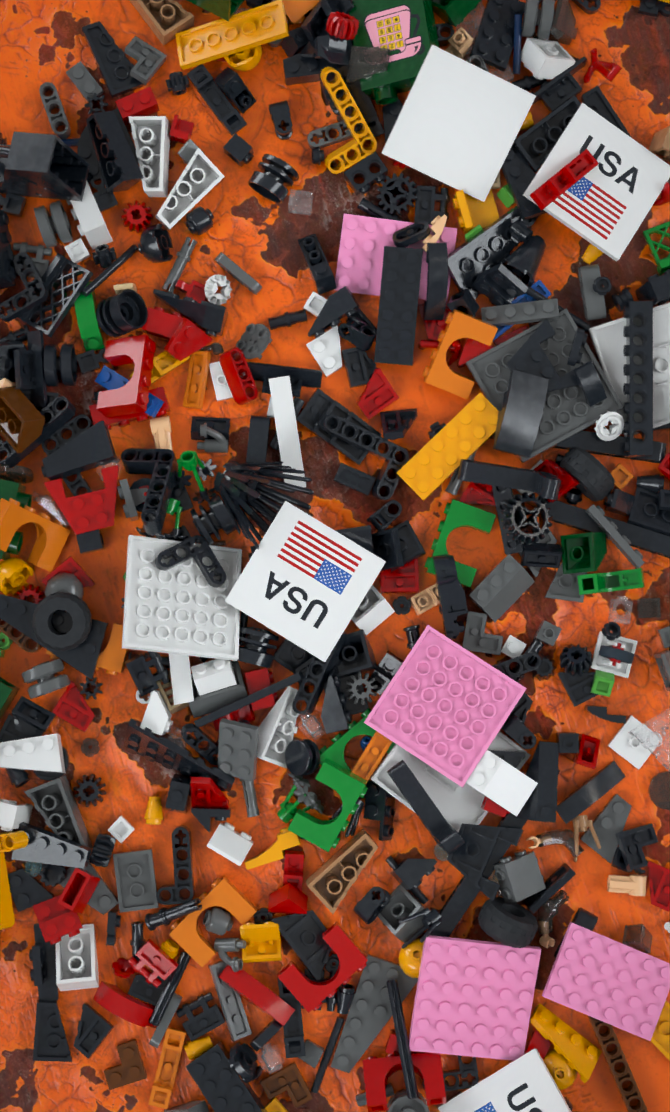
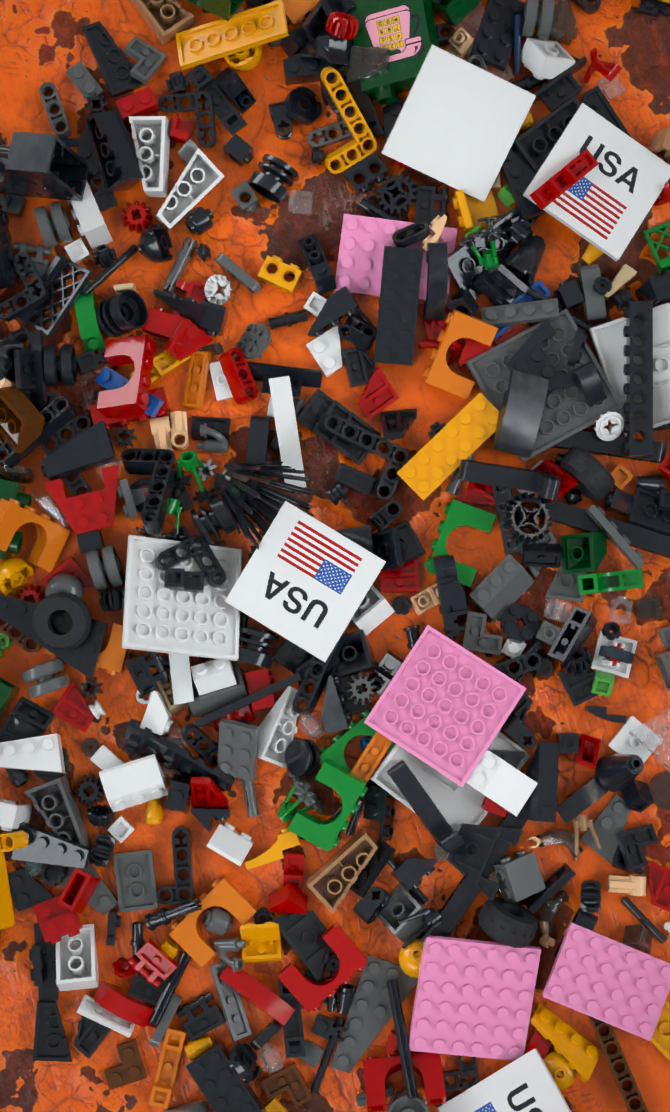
(95, 1012): none -> white tile
(97, 709): none -> white bush
(100, 815): none -> black piece
(105, 568): none -> dark grey wheel
(105, 758): none -> white tile
(111, 600): none -> black gear
(128, 440): none -> black gear
(133, 783): none -> white slope
(179, 428): none -> light nougat piece
(184, 580): none -> black slope
(195, 106): none -> black beam
(202, 252): none -> black bush
(242, 190): none -> dark grey brick
(277, 279): none -> light orange brick
(297, 112): none -> black plate
(325, 1027): none -> black plate
(336, 493): none -> black wheel
(373, 868): none -> black plate
(489, 257): none -> plant
(522, 613): none -> black plate
(557, 610): none -> clear brick
(569, 294): none -> black brick
(573, 634): none -> black slope
(590, 896): none -> black gear
(612, 88): none -> clear panel
(618, 770): none -> black cone
(624, 275): none -> tan slope
(637, 796): none -> black panel
(644, 920): none -> black bar

